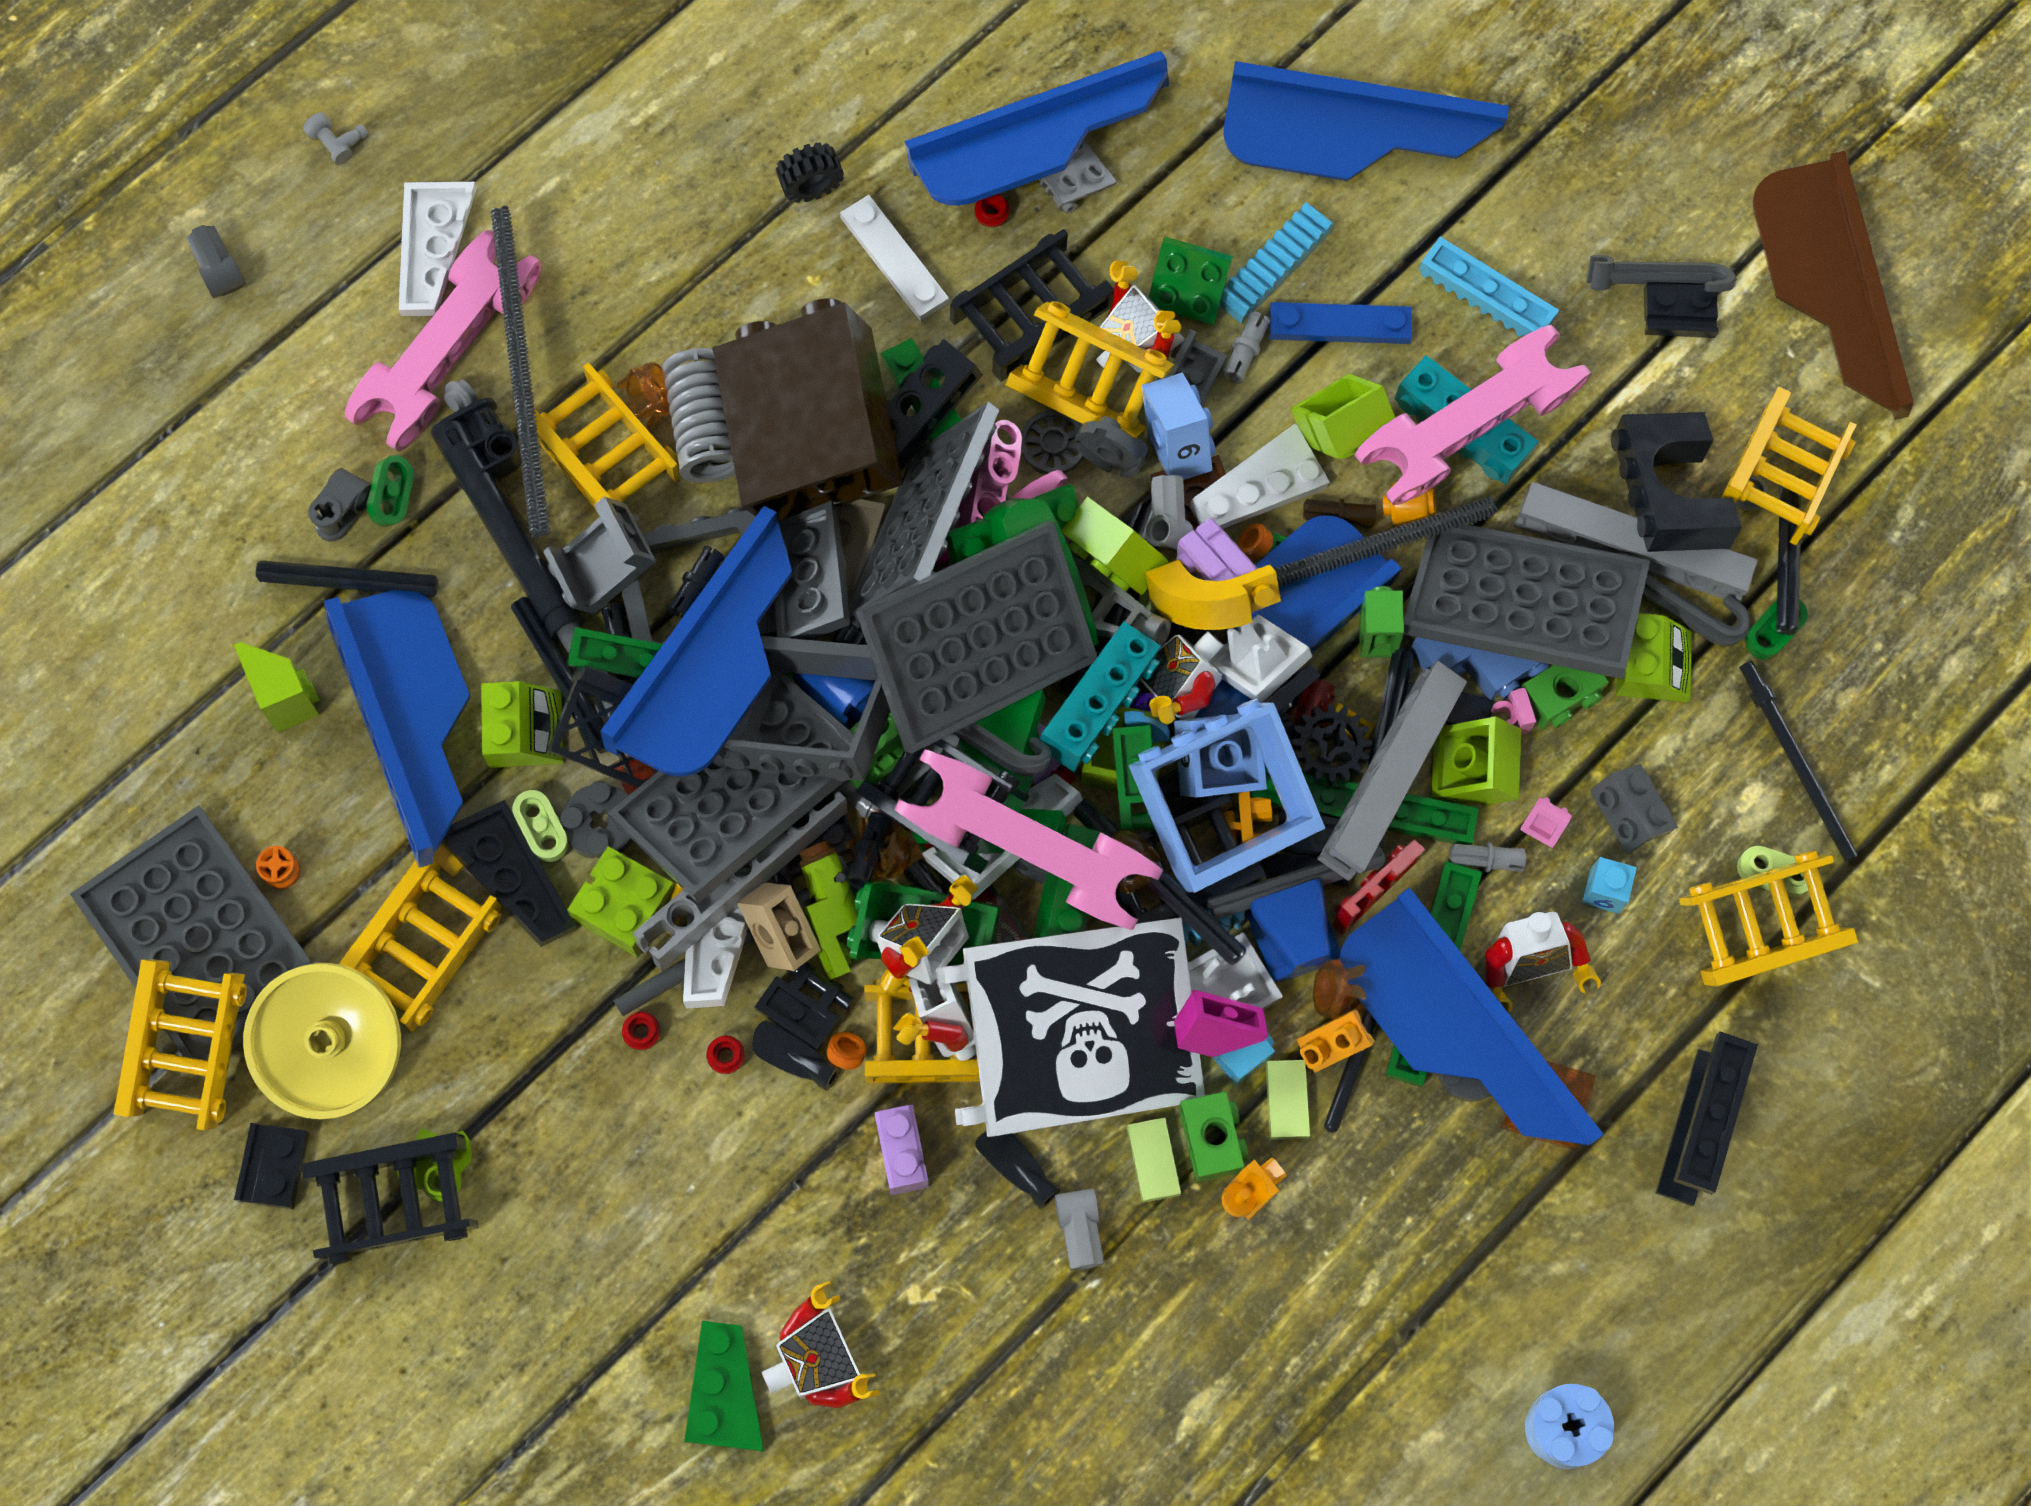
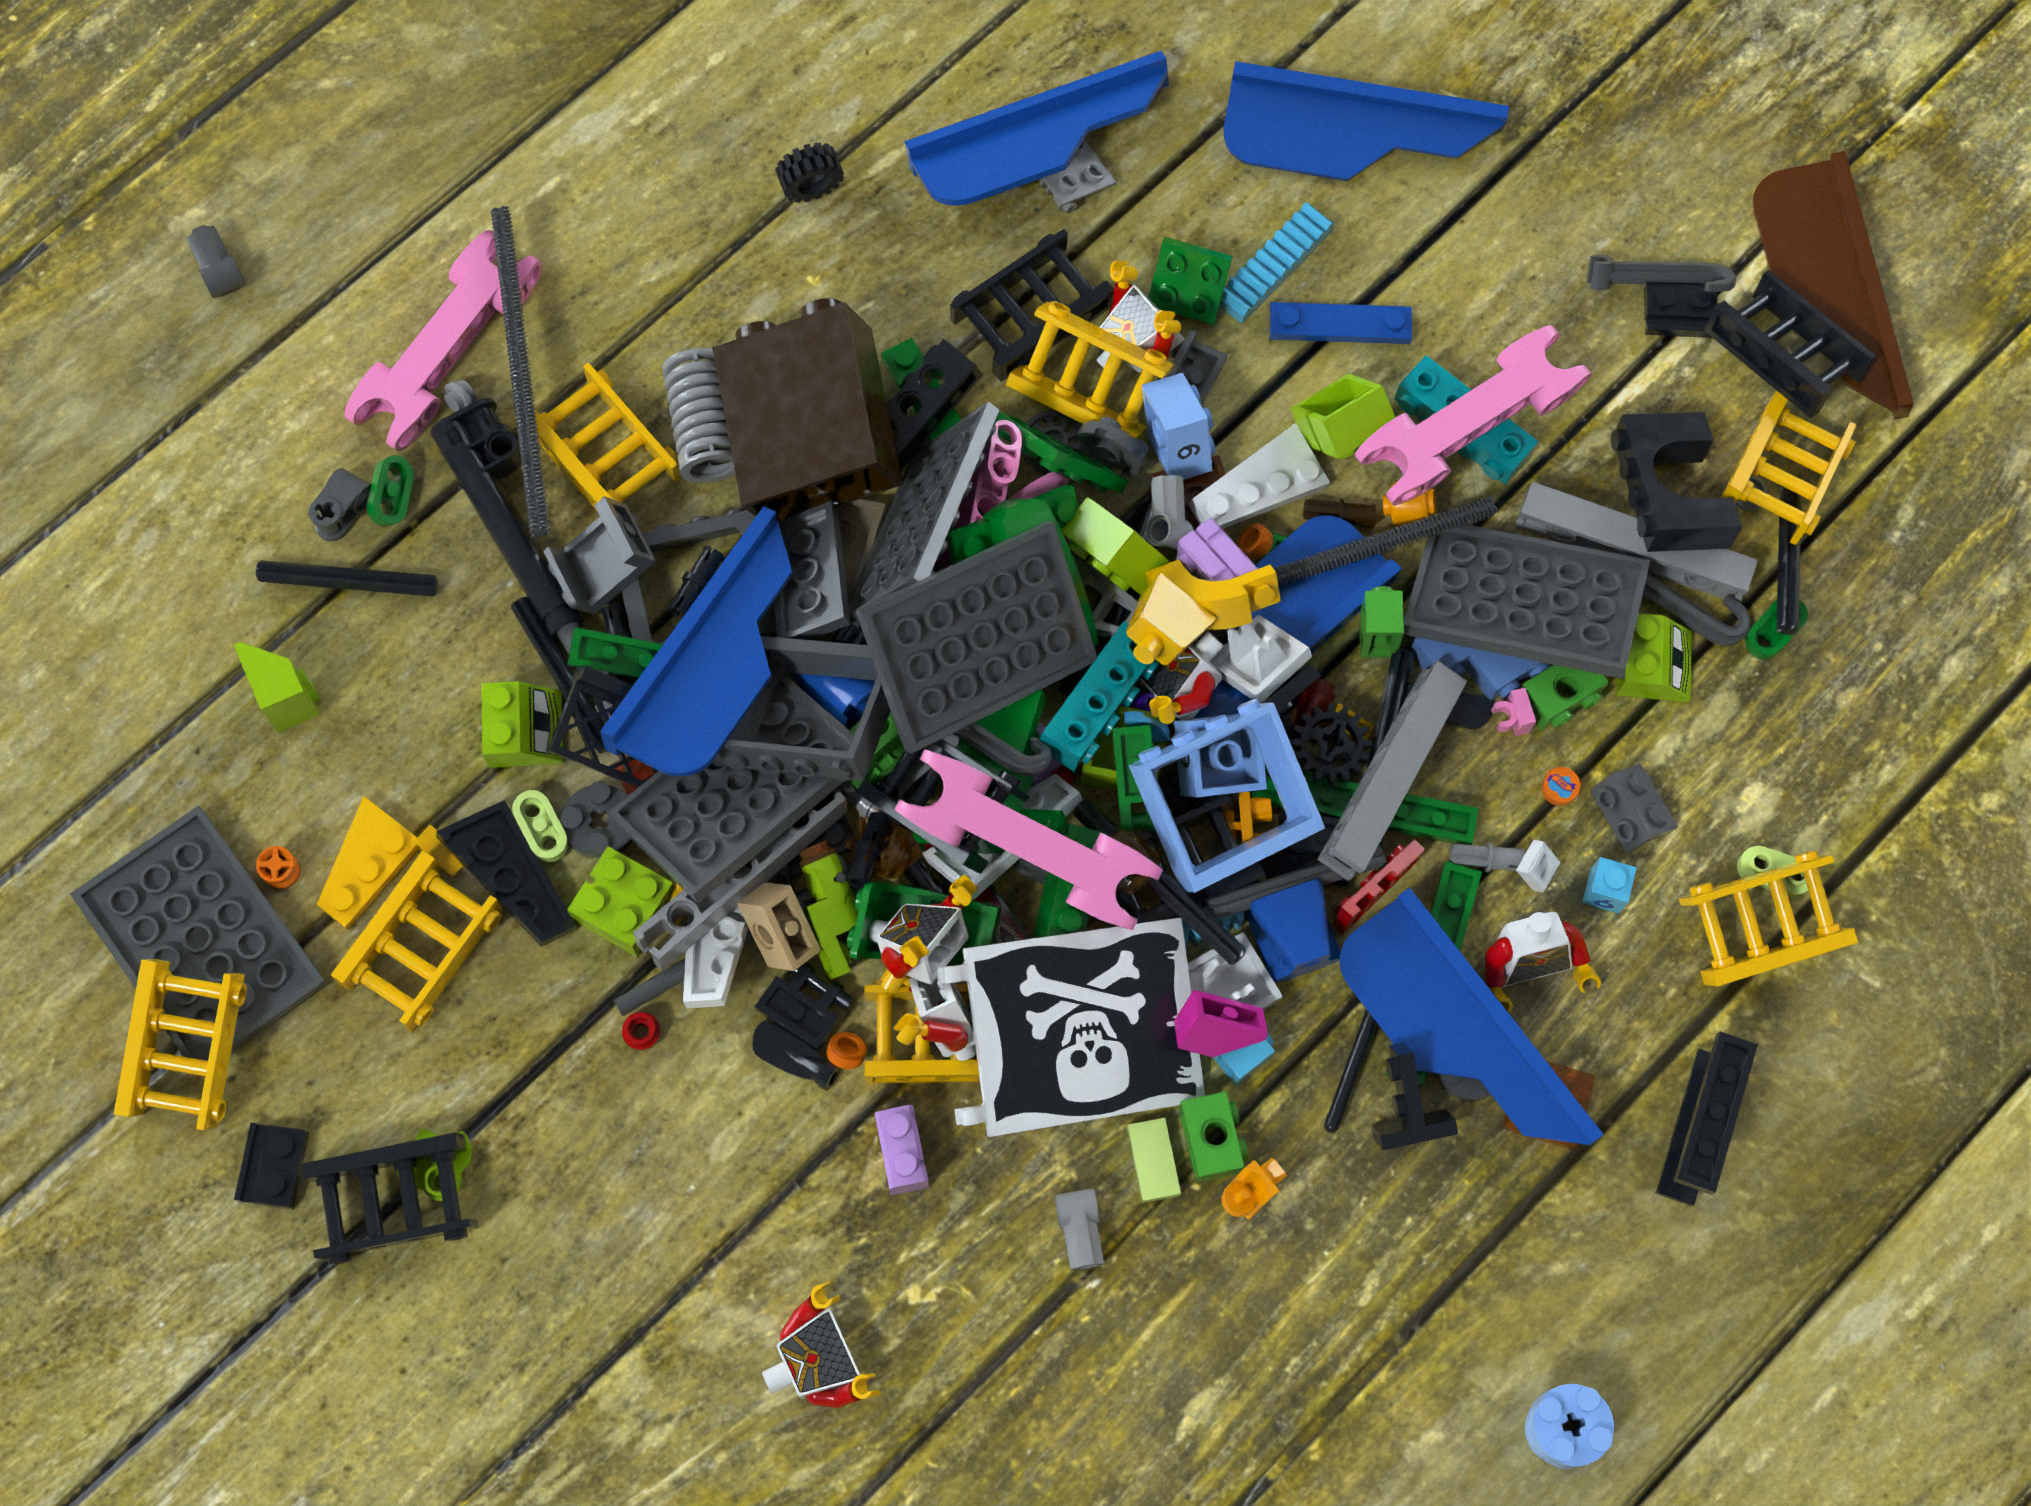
(319, 127): light grey piece -> none
(322, 1040): light yellow dish -> none
(365, 864): none -> yellow wing
(408, 701): blue piece -> none
(430, 240): white wing -> none
(648, 381): clear orange piece -> none
(722, 1392): green wing -> none
(725, 1043): red plate -> none
(894, 258): white plate -> none
(994, 202): red plate -> none
(1017, 1166): black piece -> none
(1057, 456): none -> green plate
(1166, 622): none -> yellow torso
(1246, 347): light grey pin -> none
(1287, 1099): yellowish green tile -> none
(1333, 994): clear orange piece -> none
(1334, 1041): light orange hips -> none
(1407, 1105): none -> black bracket
(1477, 762): lime slope -> none
(1486, 288): medium azure gear -> none
(1538, 866): none -> white tile
(1546, 822): bright pink tile -> none
(1560, 786): none -> orange tile
(1764, 697): black bar -> none
(1774, 363): none -> black fence

